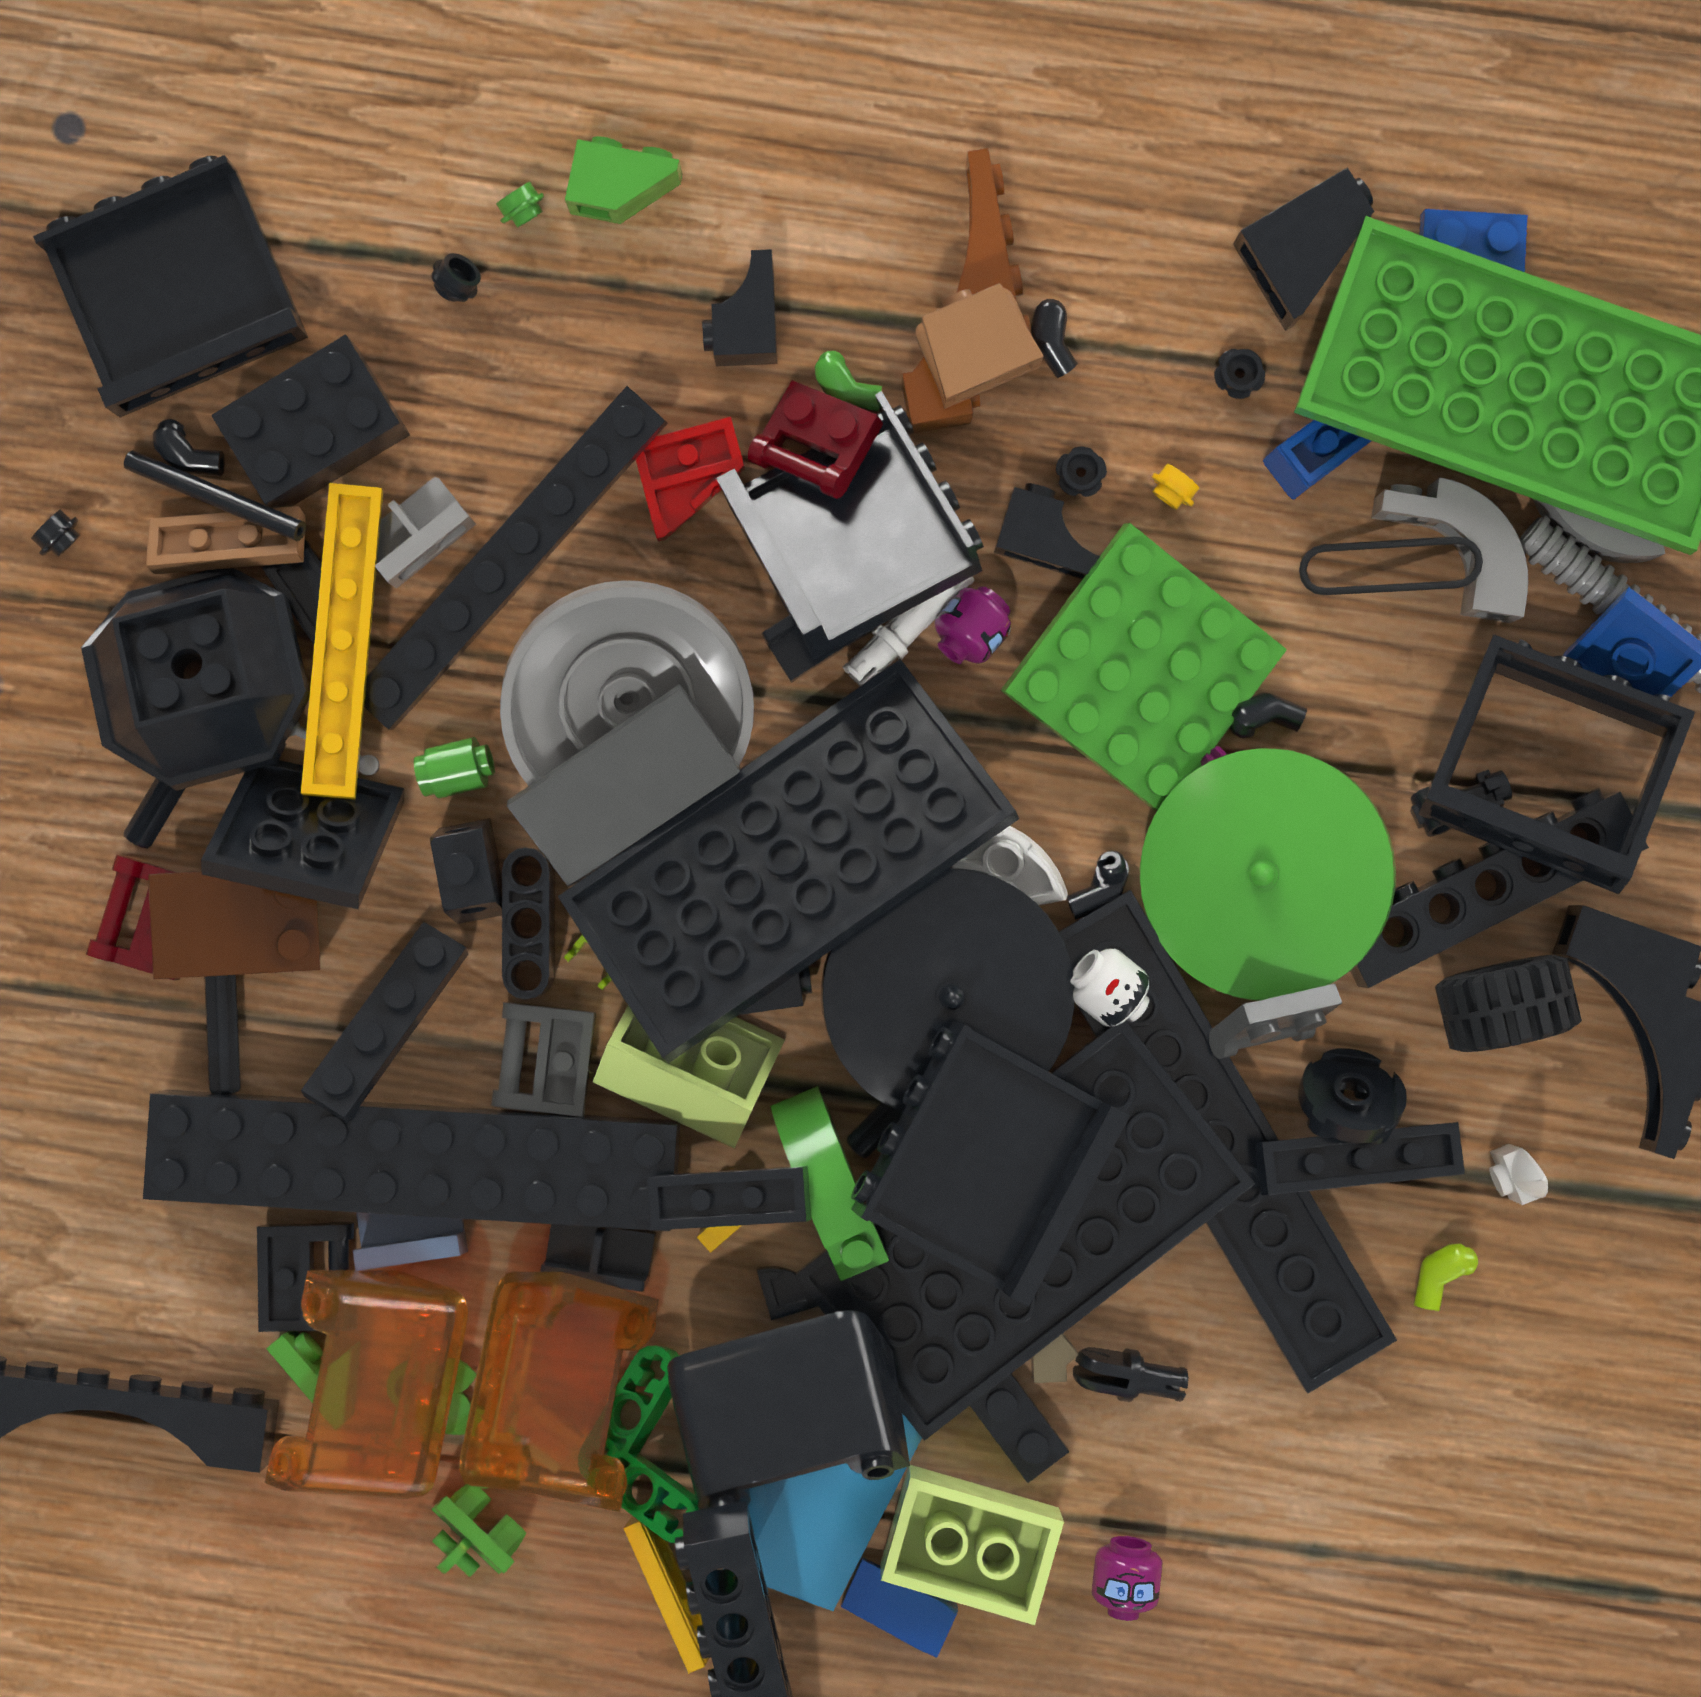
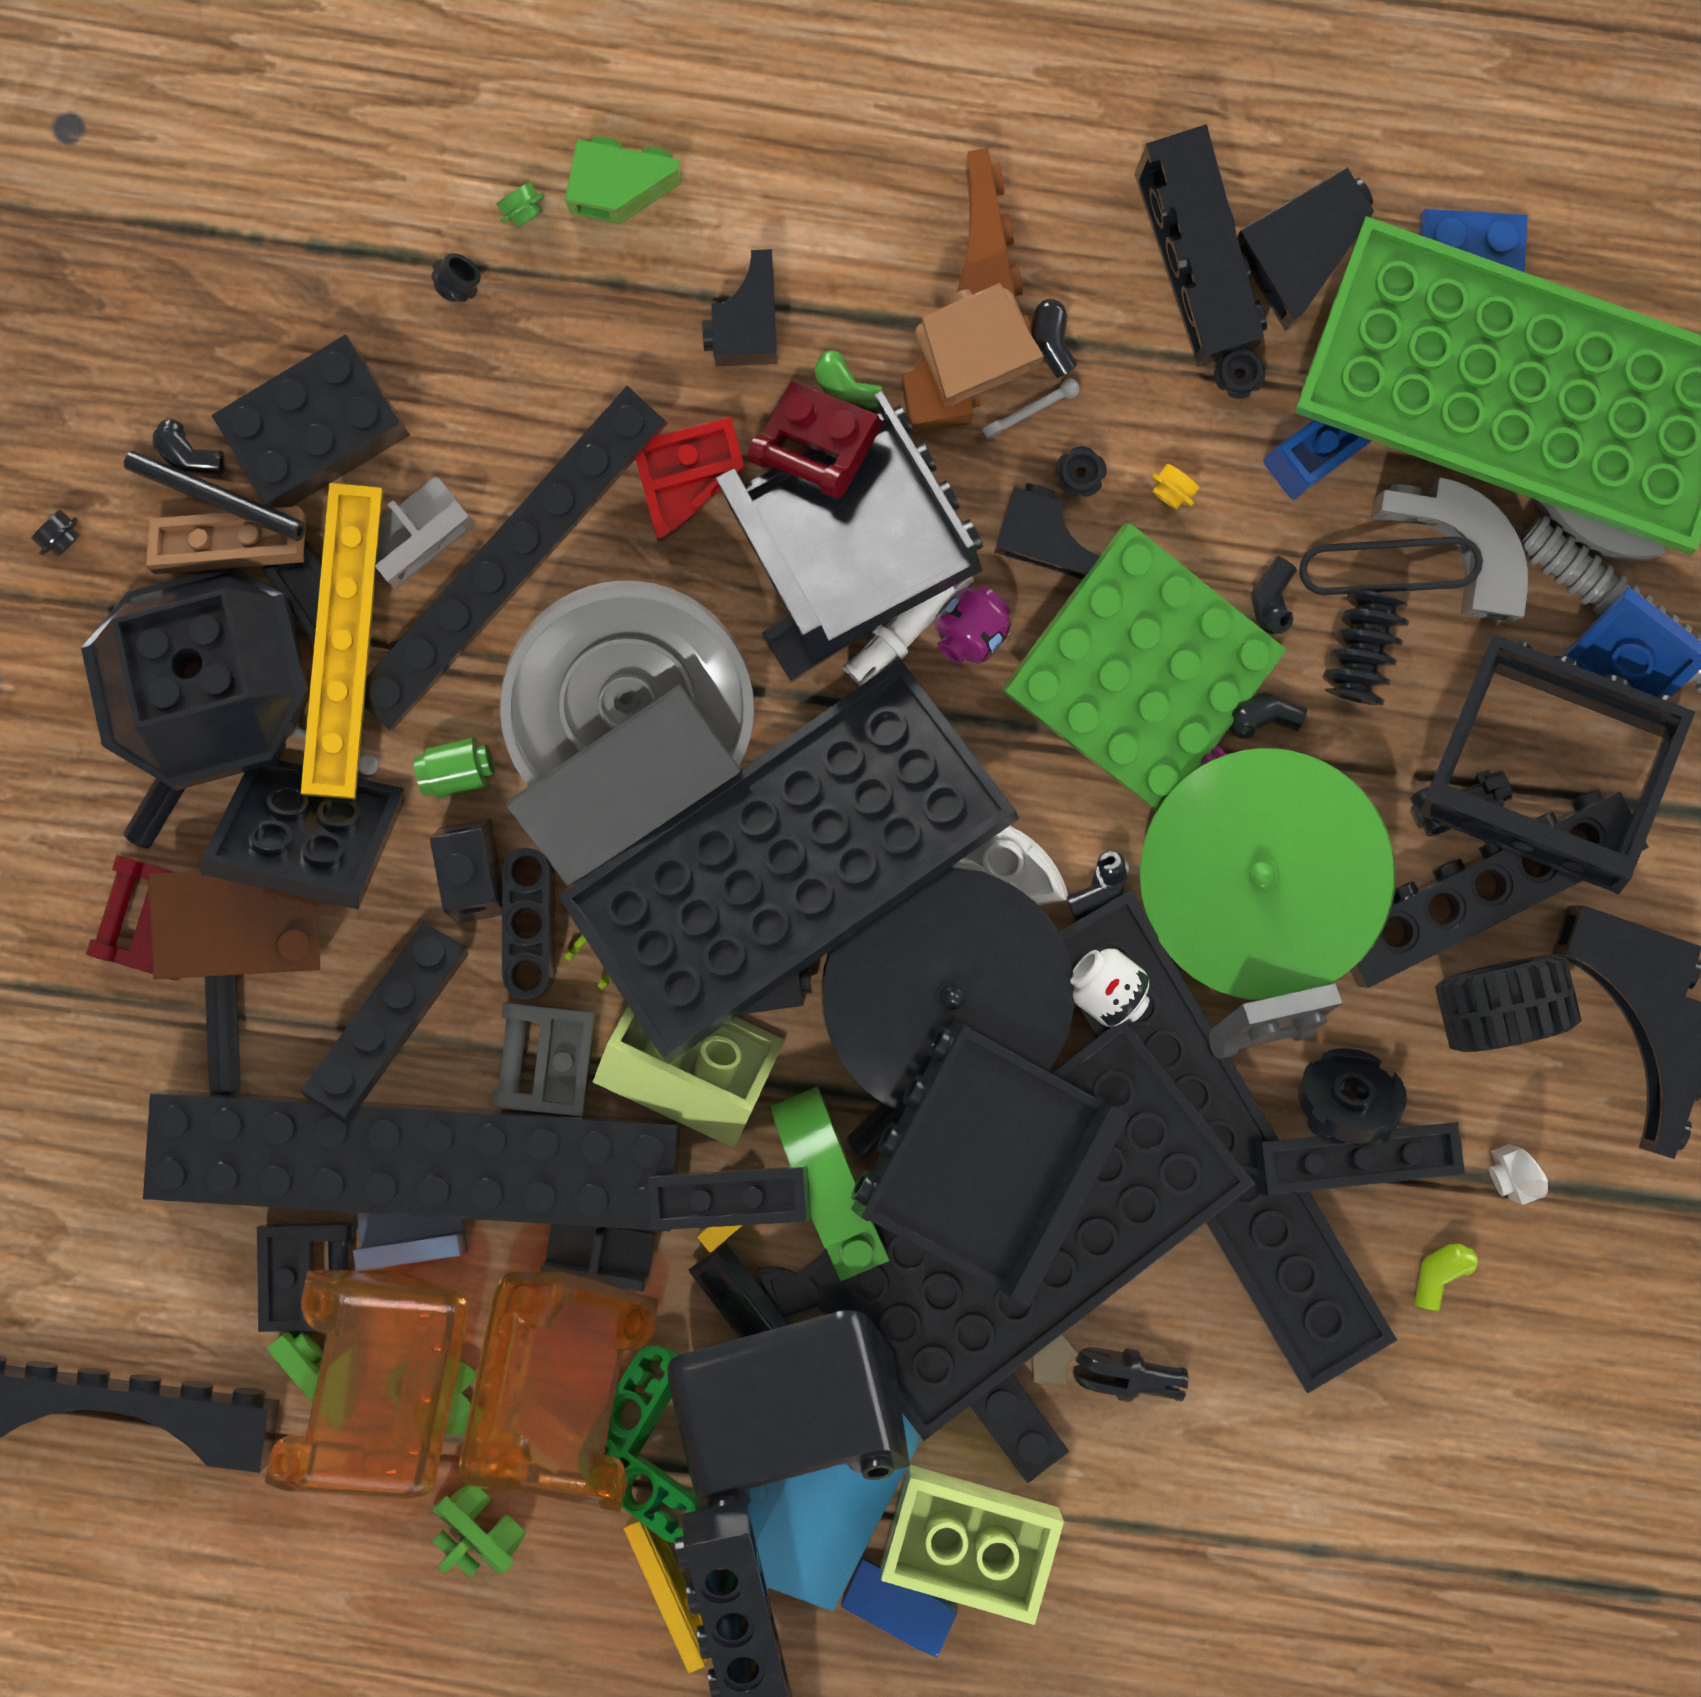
(172, 284): black panel -> none
(736, 1293): none -> black plate
(1069, 389): none -> light grey hinge
(1127, 1577): magenta head -> none
(1200, 244): none -> black wedge
(1268, 597): none -> black arm
(1364, 646): none -> black piece

